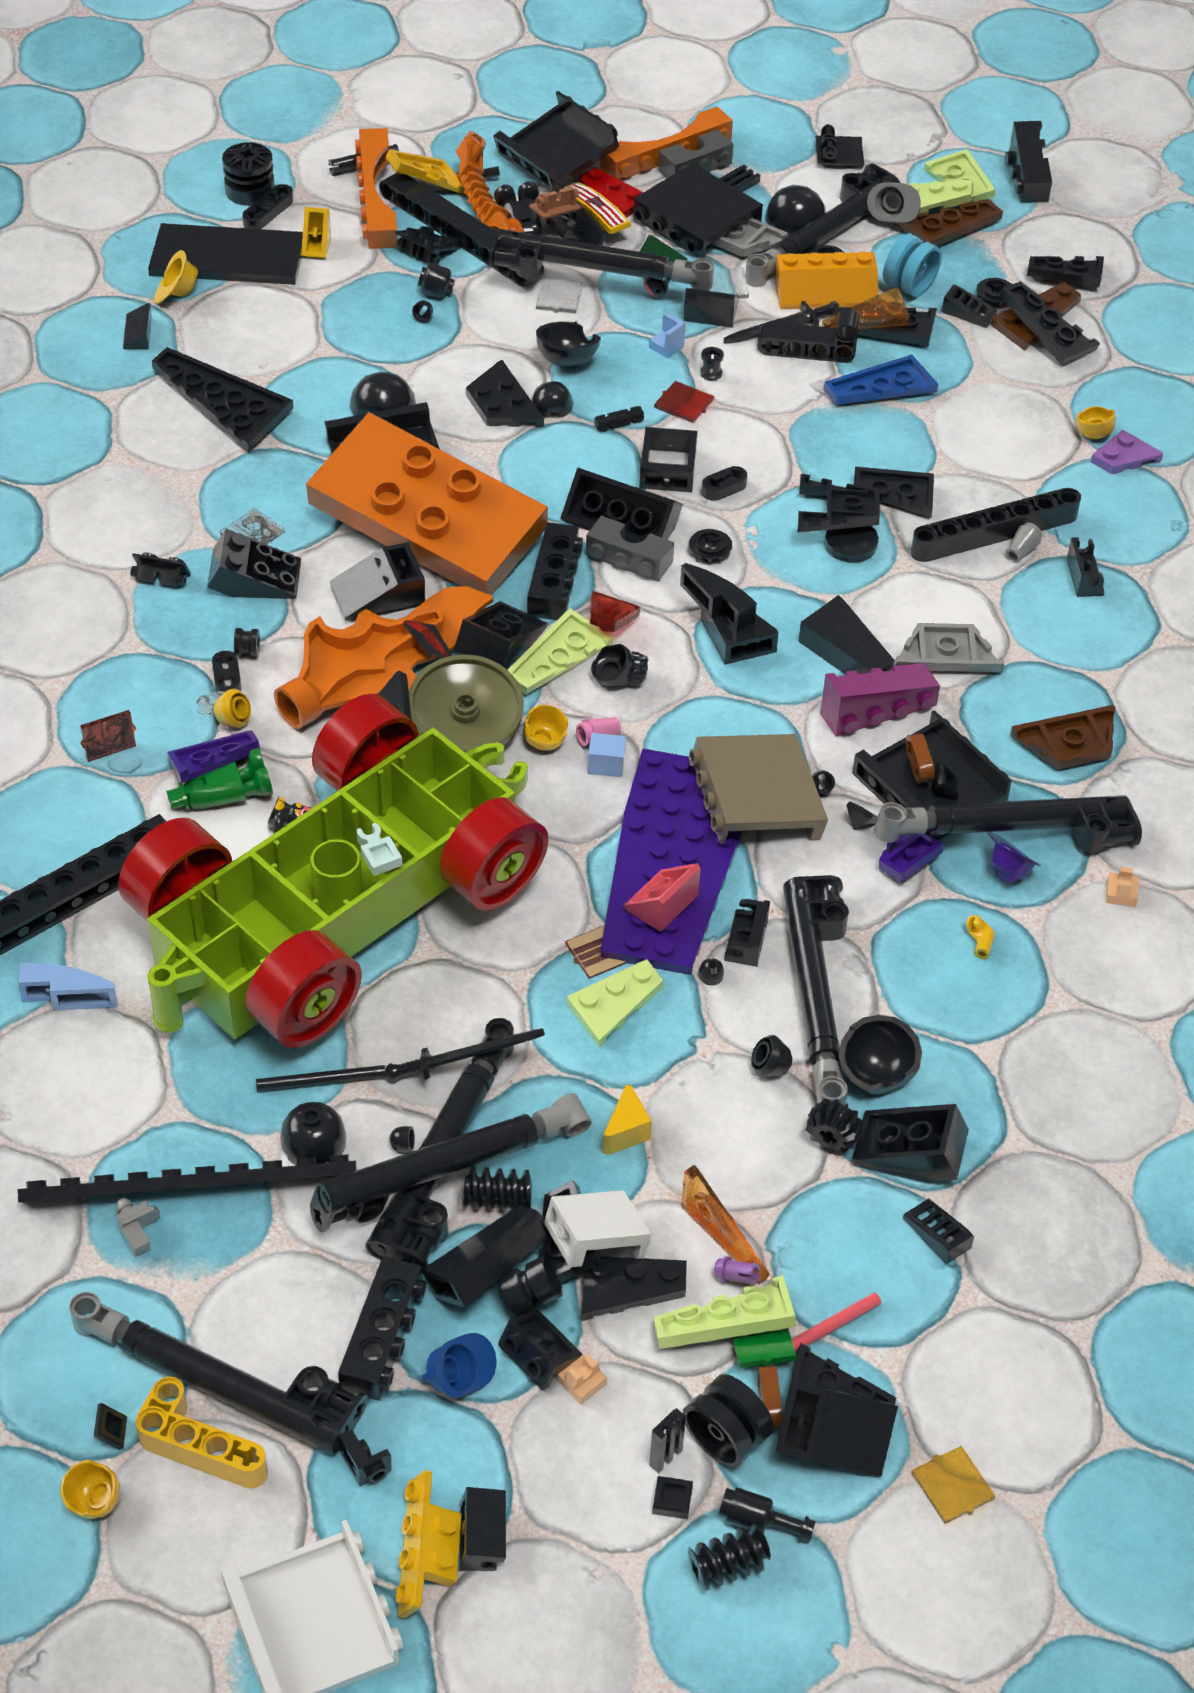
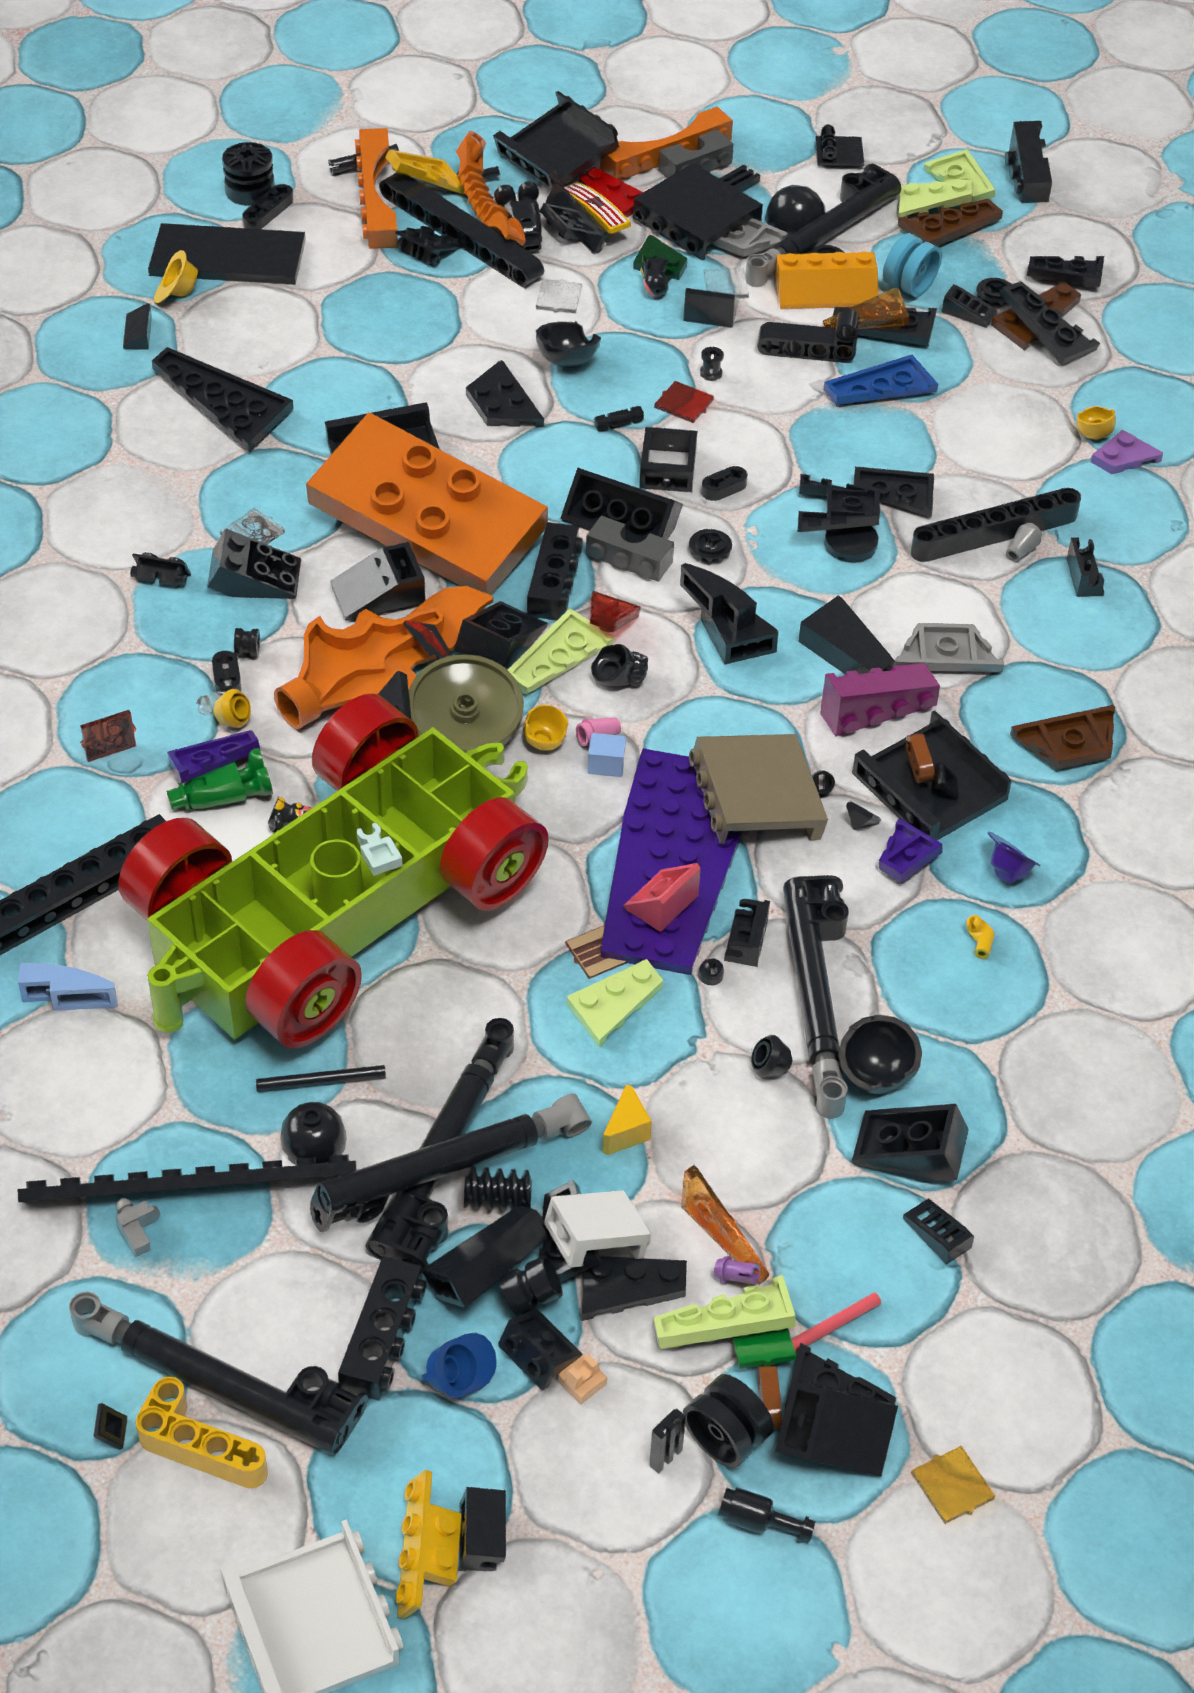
(90, 1489): yellow hair -> none
(316, 232): yellow slope -> none
(361, 1462): black bracket -> none
(380, 392): black cylinder -> none
(403, 1139): black hinge -> none
(418, 307): black hinge -> none
(428, 1062): black sword -> none
(435, 281): black head -> none
(527, 252): black piece -> none
(550, 205): nougat hinge -> none
(553, 398): black hair -> none
(670, 338): light blue panel -> none
(672, 1497): black tile -> none
(729, 1555): black piece -> none
(807, 315): black sword -> none
(834, 1125): black gear -> none
(894, 202): light grey piece -> none
(1093, 820): black piece -> none
(1122, 888): light nougat tile -> none

